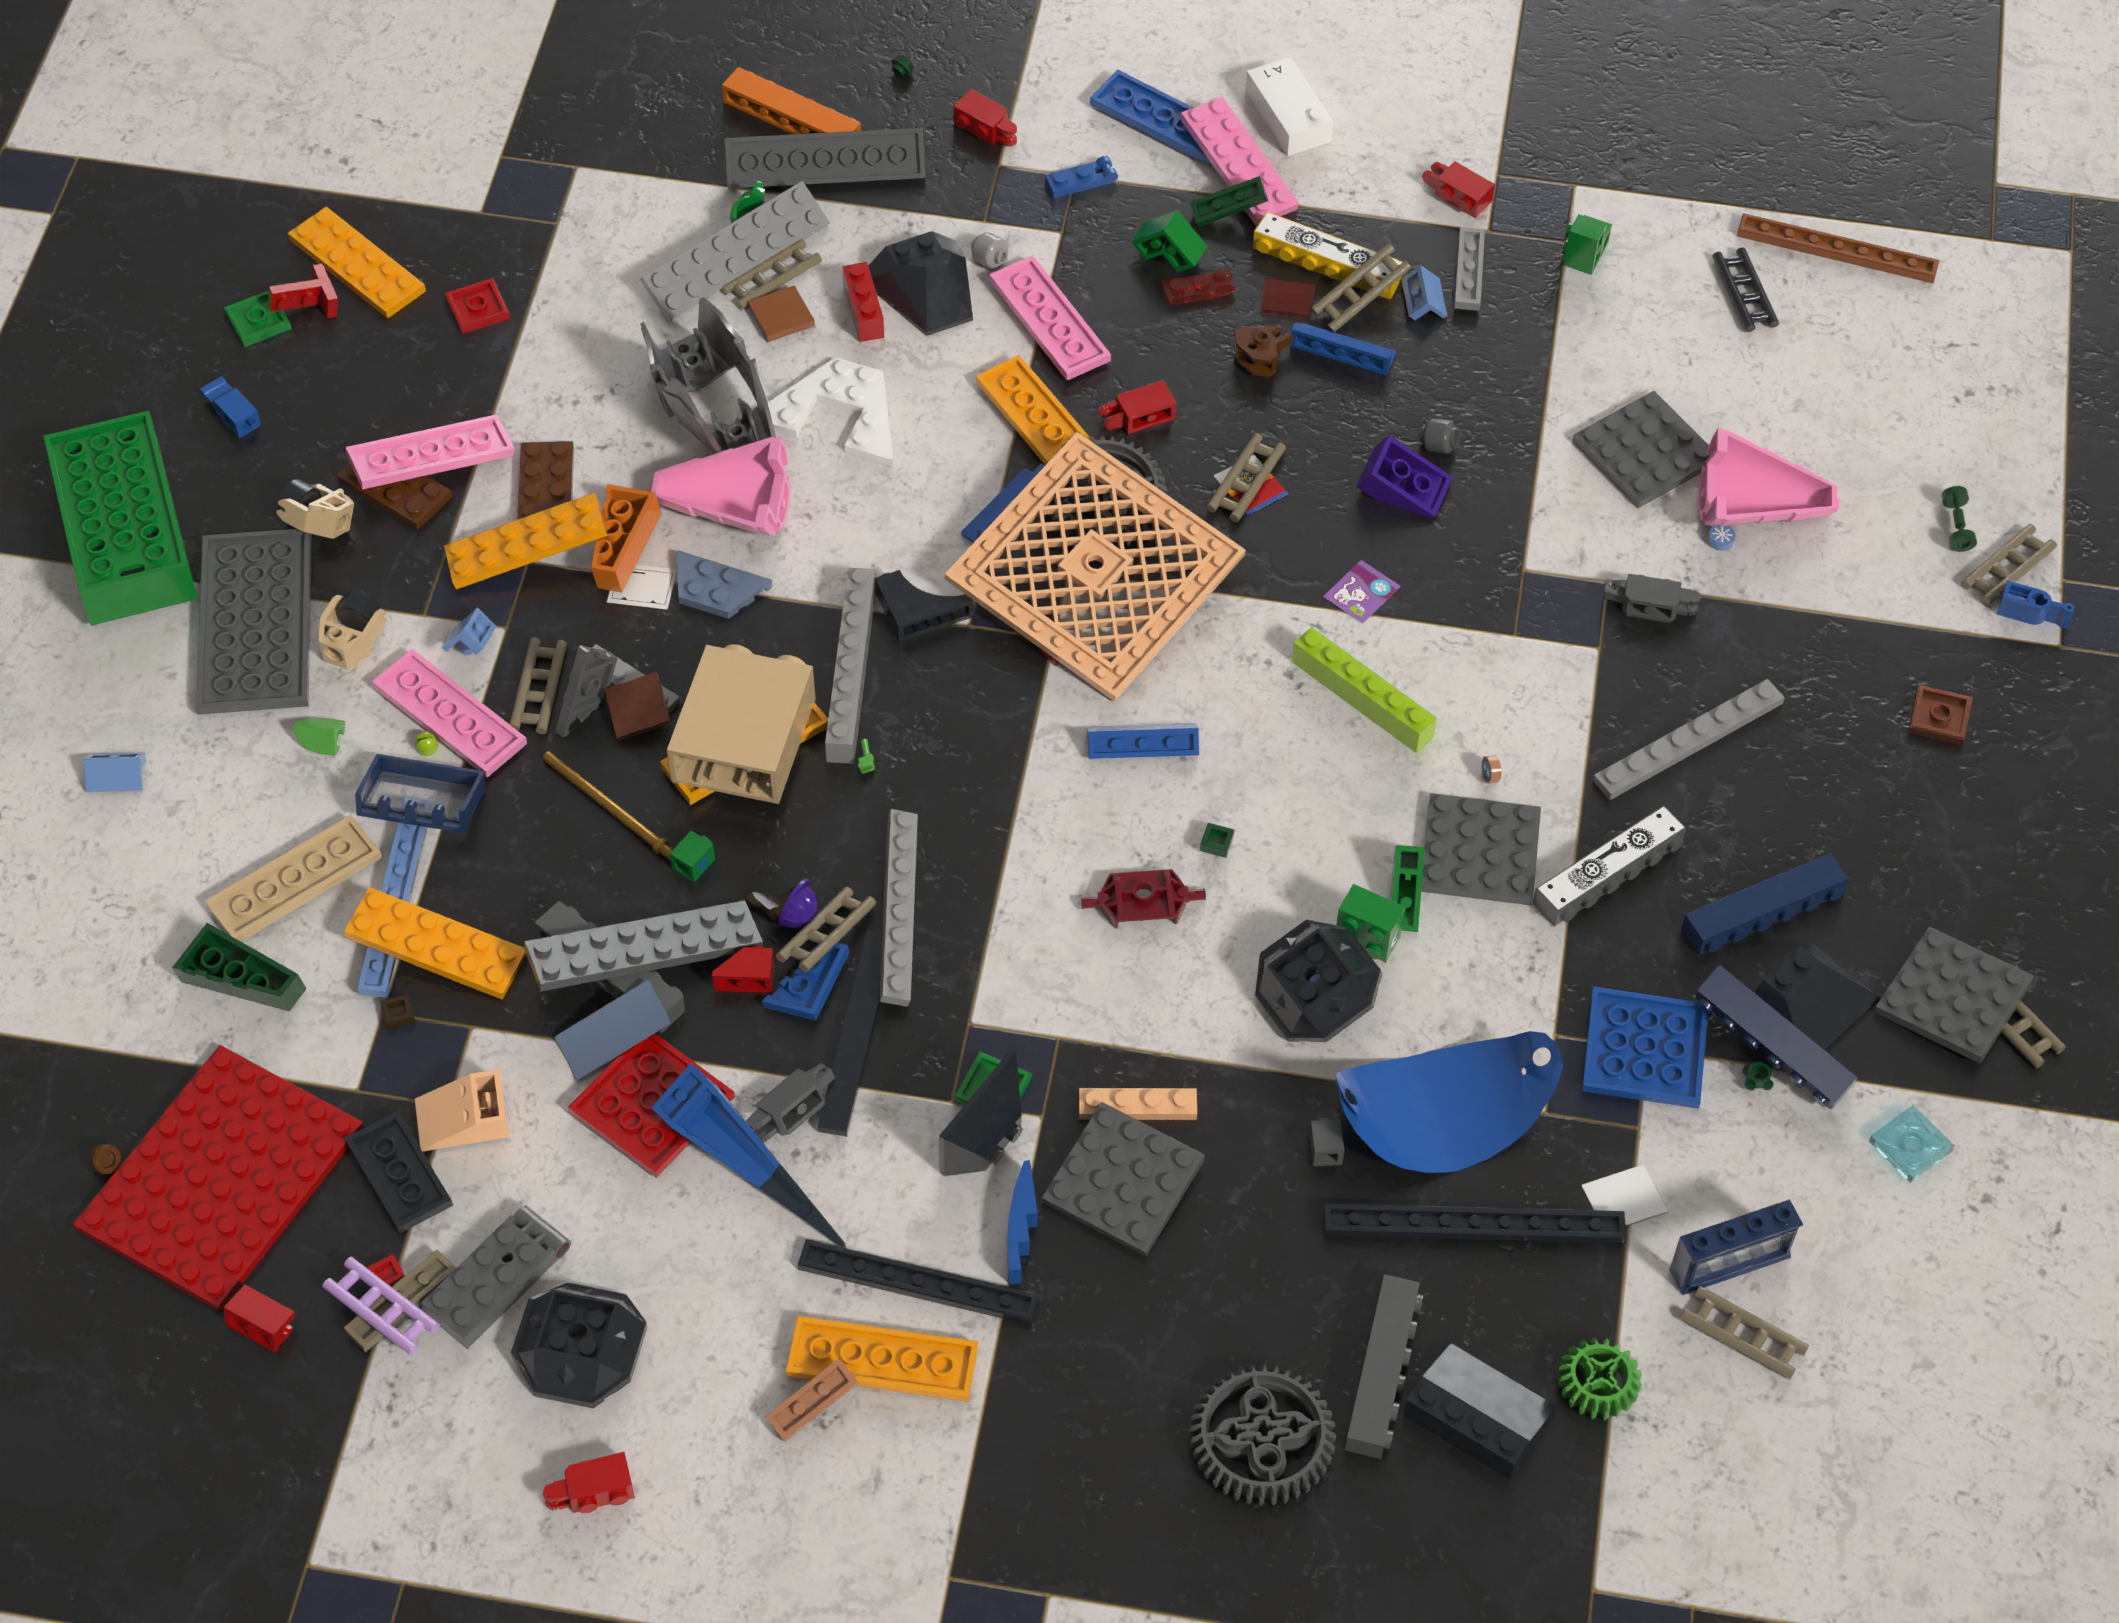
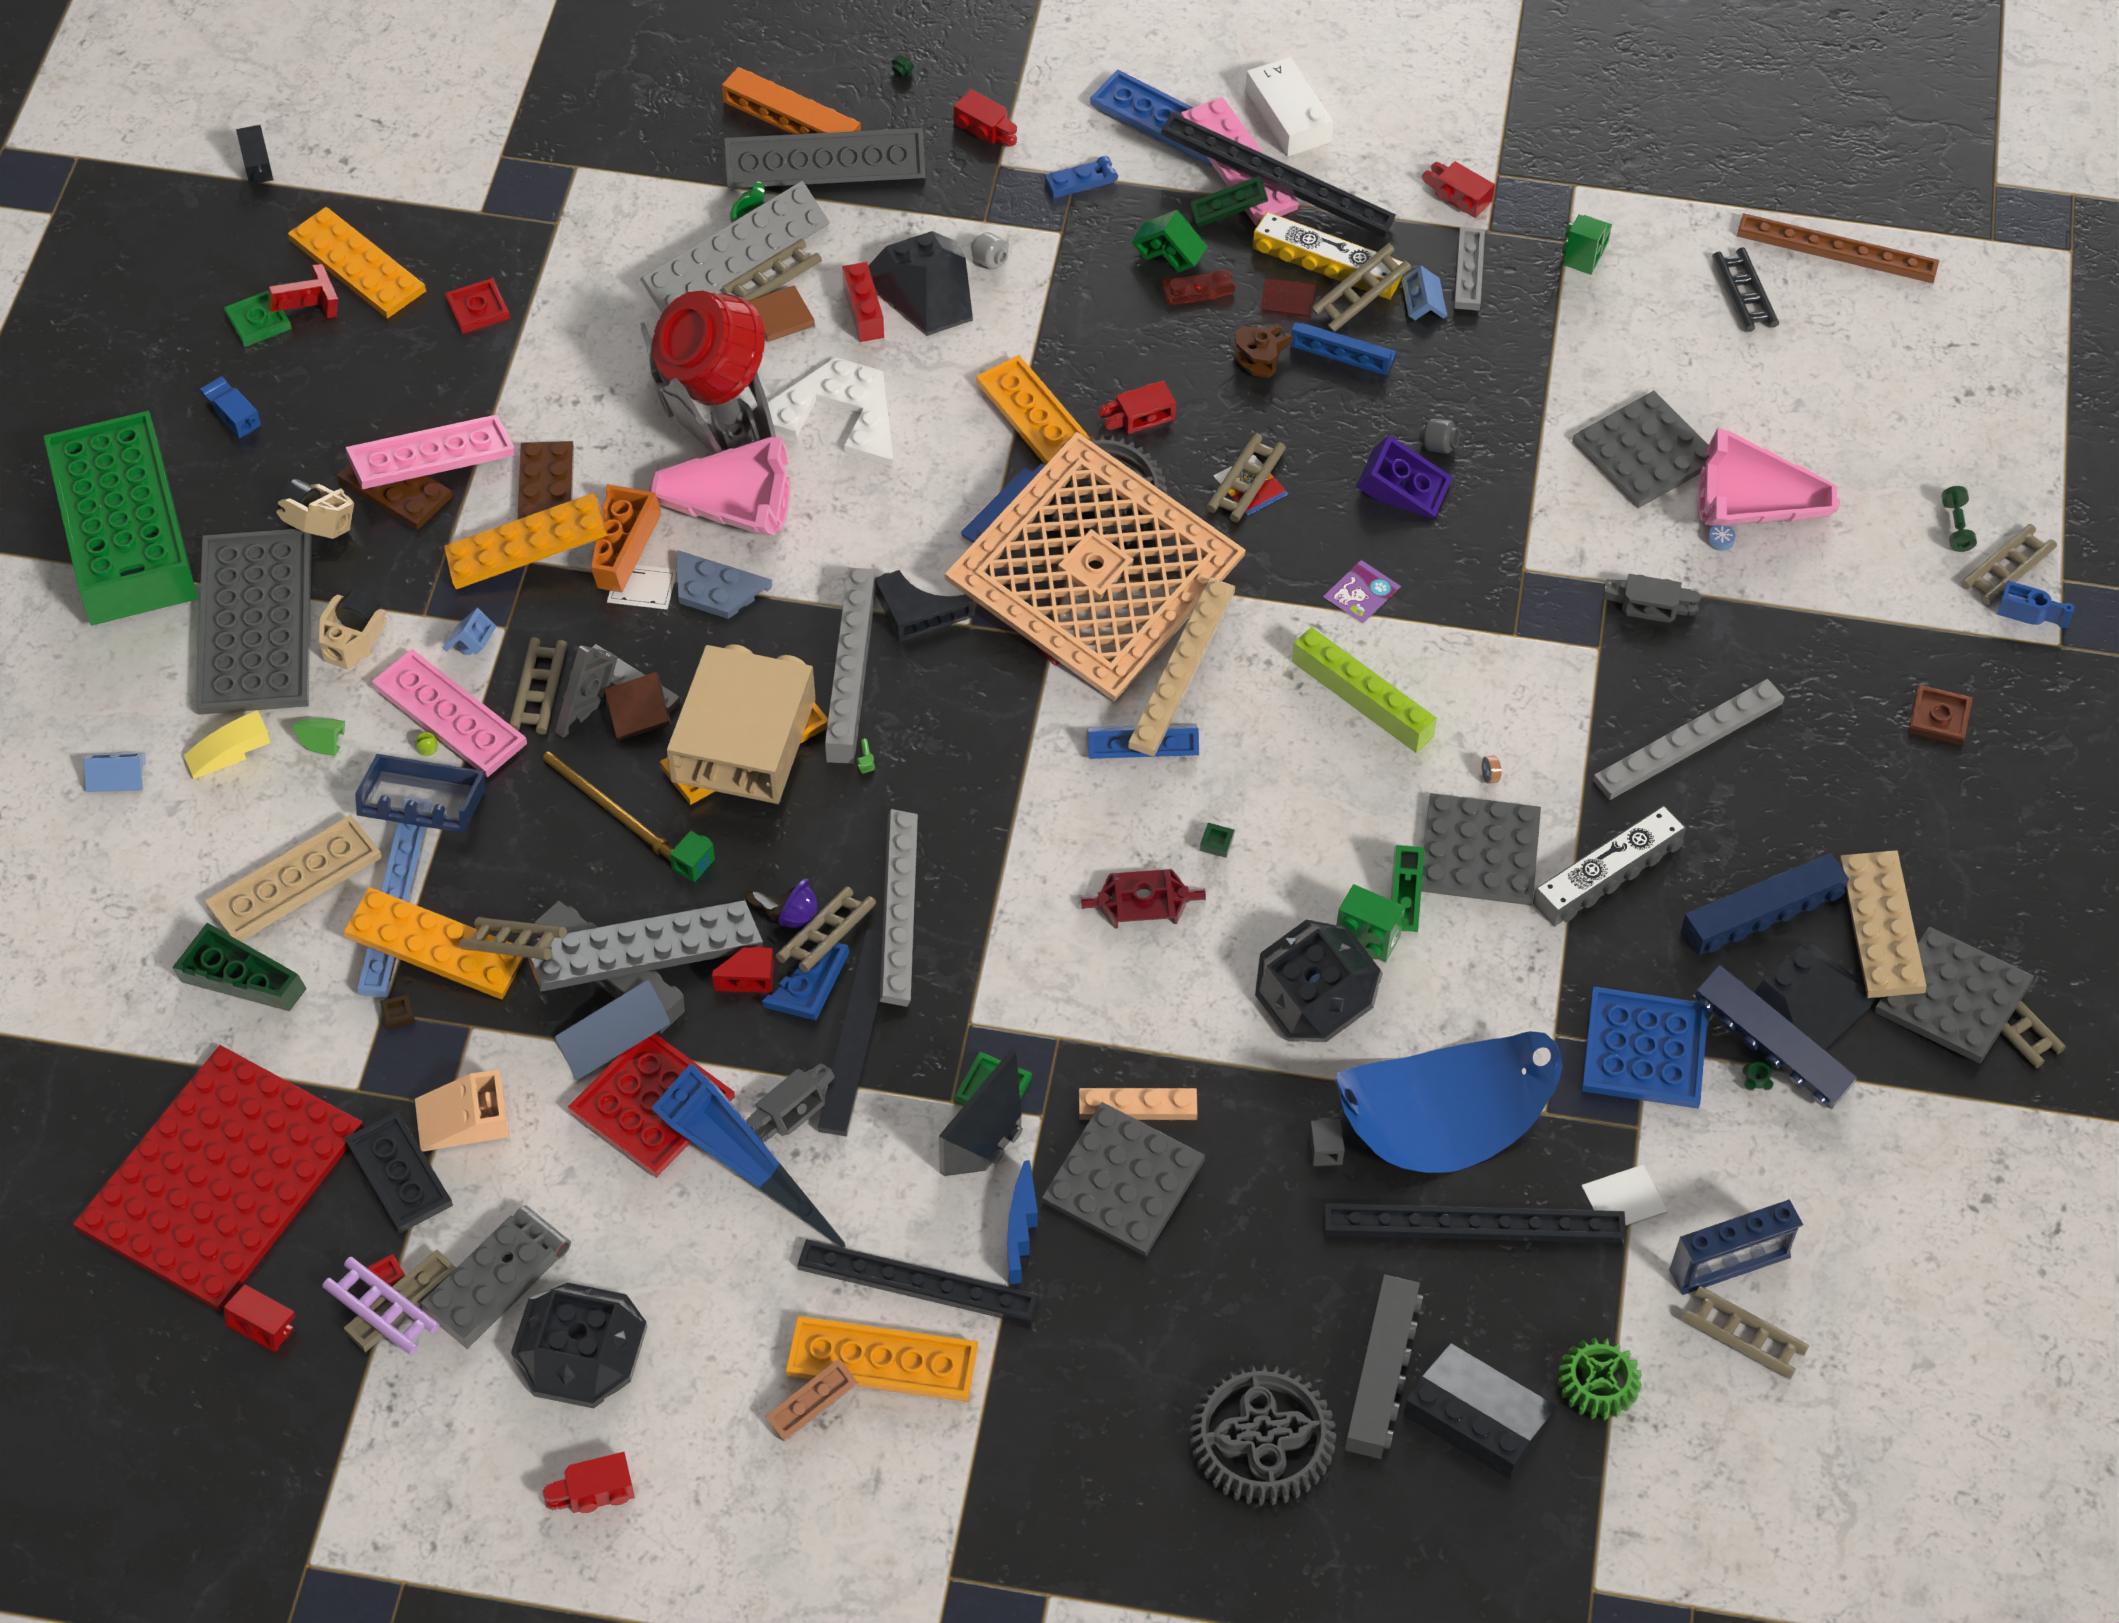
(104, 1158): reddish brown tile -> none
(227, 745): none -> light yellow slope
(254, 154): none -> black slope
(519, 947): none -> dark tan bar
(709, 345): none -> red piece
(1050, 317): bright pink plate -> none
(1181, 667): none -> tan plate
(1278, 174): none -> black plate
(1883, 924): none -> tan plate
(1911, 1143): clear light blue plate -> none

